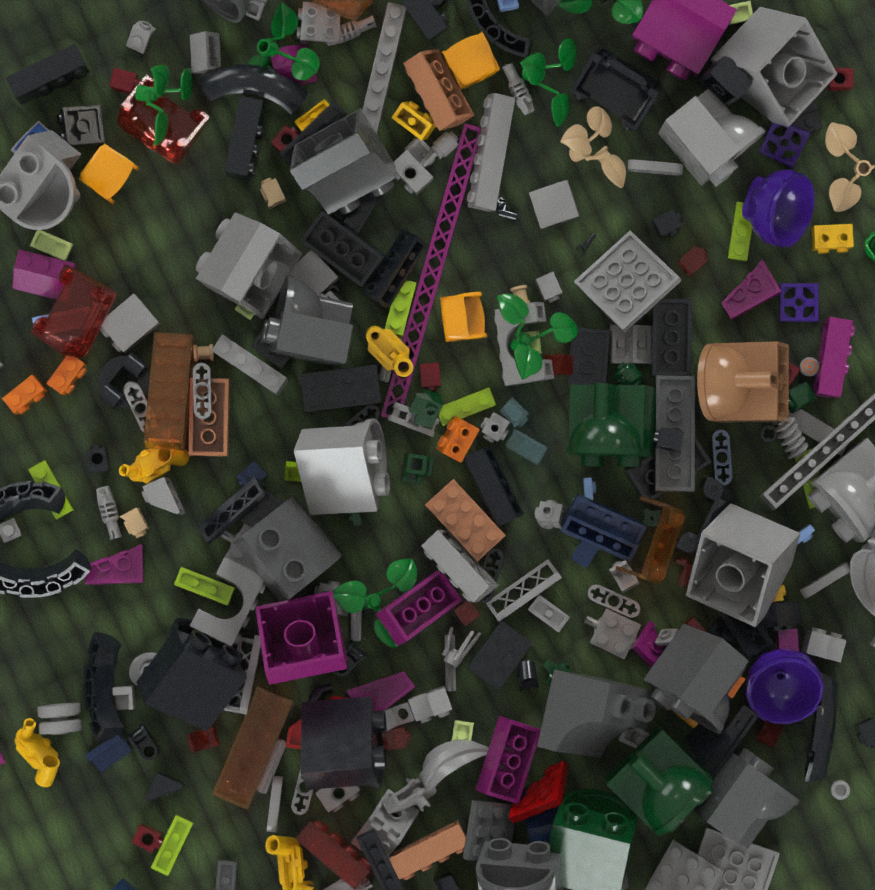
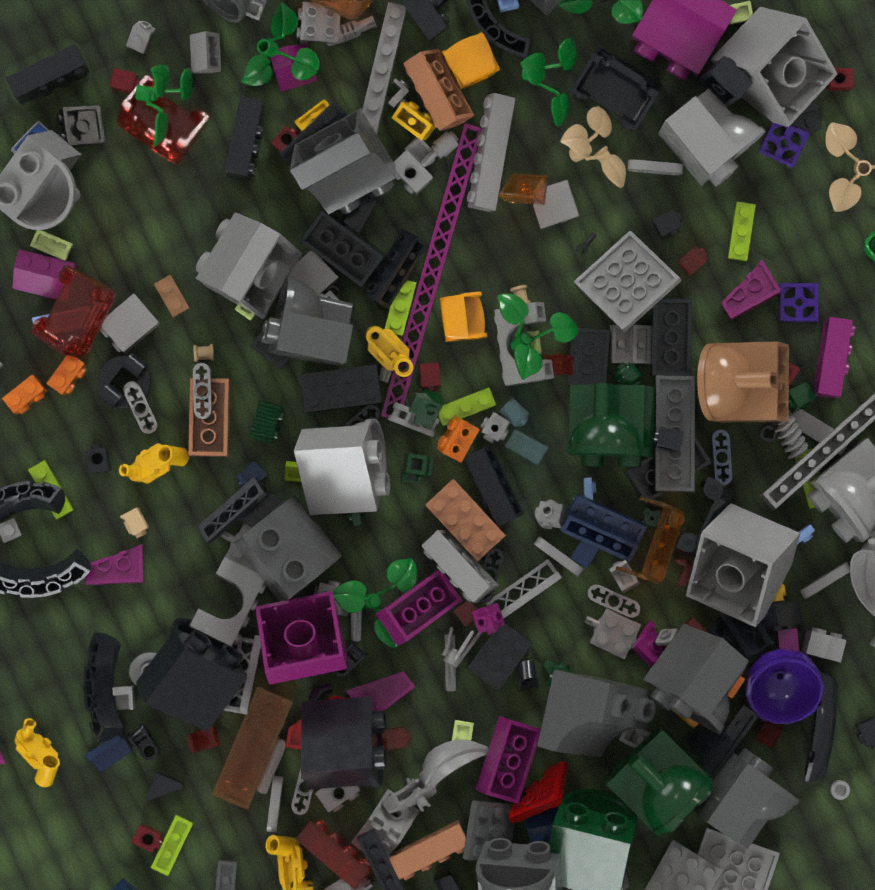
(59, 718): light grey wheel -> none
(107, 172): light orange piece -> none
(108, 511): light grey hinge -> none
(163, 495): light grey slope -> none
(169, 391): clear orange brick -> none
(171, 296): none -> medium nougat plate
(204, 586): lime plate -> none
(250, 365): light grey arch -> none
(255, 81): black brick -> none
(266, 421): none -> dark green brick
(272, 192): tan window -> none
(393, 718): light grey bracket -> none
(400, 96): none -> light grey bracket
(430, 703): light grey brick -> none
(488, 618): none -> magenta brick
(503, 212): black arm -> none
(518, 89): light grey hinge -> none
(525, 189): none -> clear orange slope
(548, 613): light grey plate -> none
(549, 287): light grey brick -> none
(558, 556): none -> light grey beam
(780, 207): dark purple rock -> none
(809, 366): light grey tile -> none
(832, 237): yellow brick -> none

